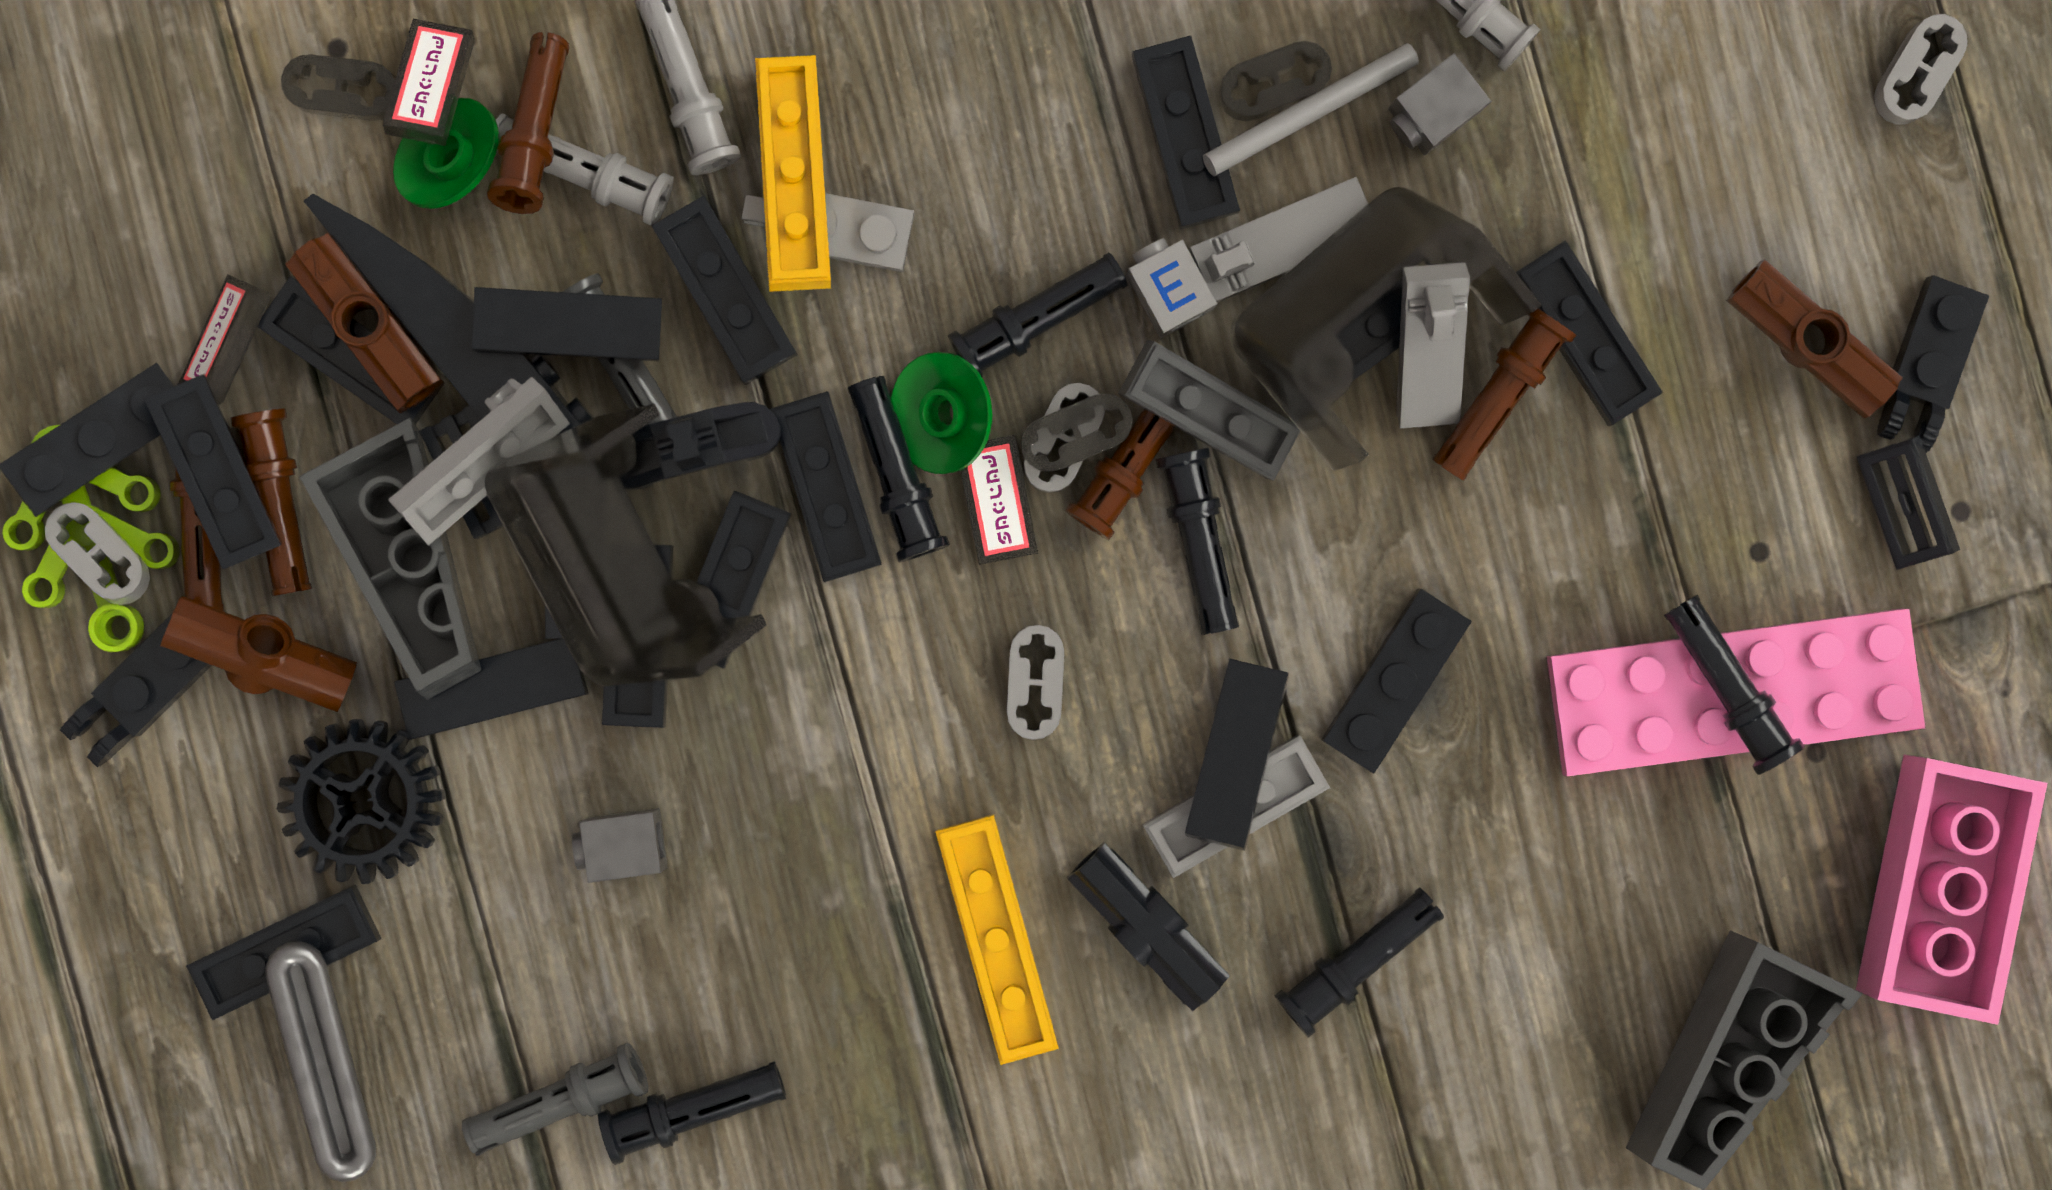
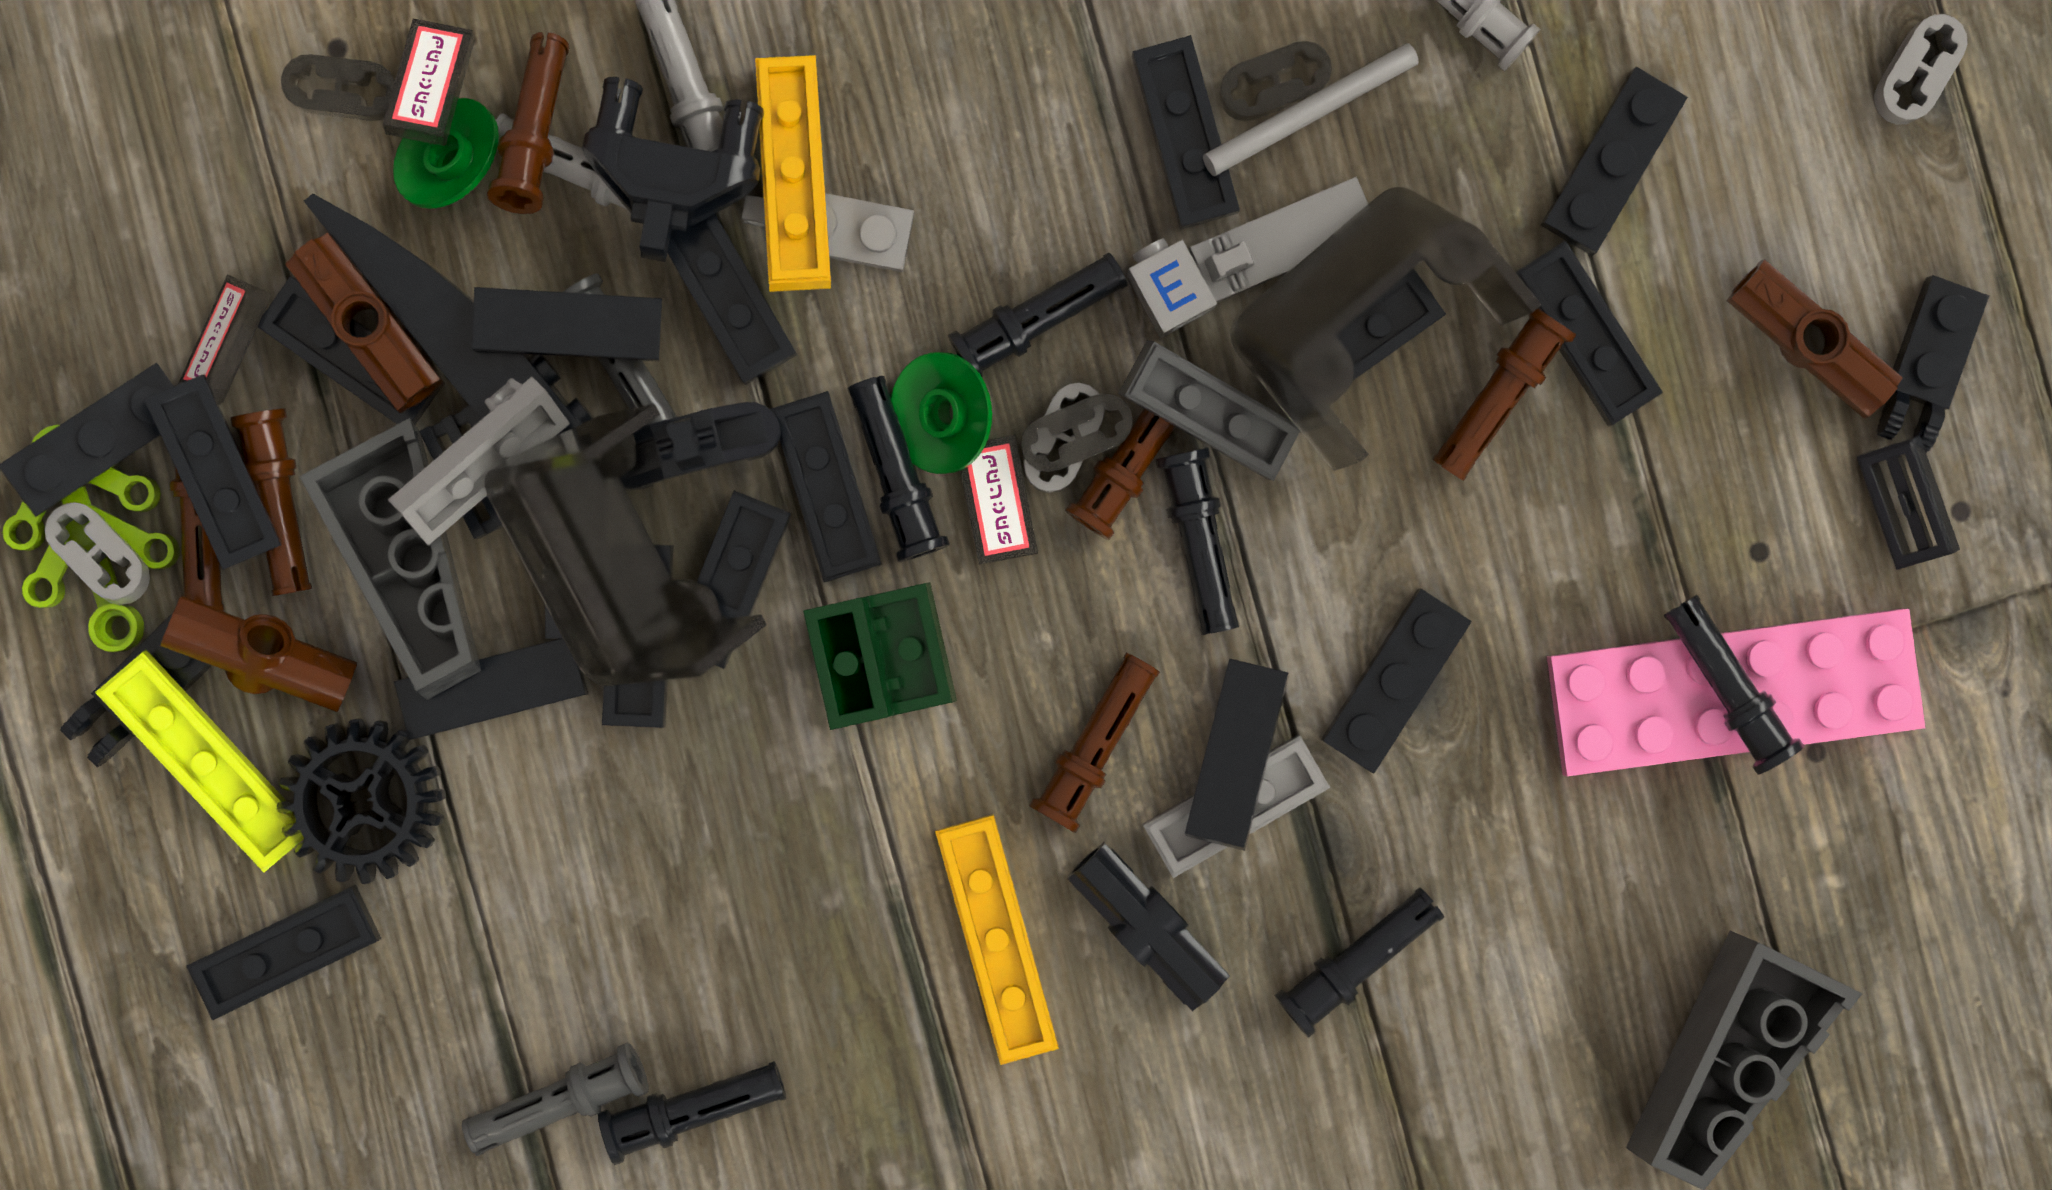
(201, 758): none -> neon yellow tile
(320, 1061): flat silver piece -> none
(620, 845): flat silver brick -> none
(666, 182): none -> black connector
(880, 656): none -> dark green brick
(1050, 682): light grey beam -> none
(1082, 767): none -> reddish brown pin
(1432, 344): light grey hinge -> none
(1437, 105): flat silver brick -> none
(1614, 161): none -> black plate
(1951, 888): bright pink brick -> none

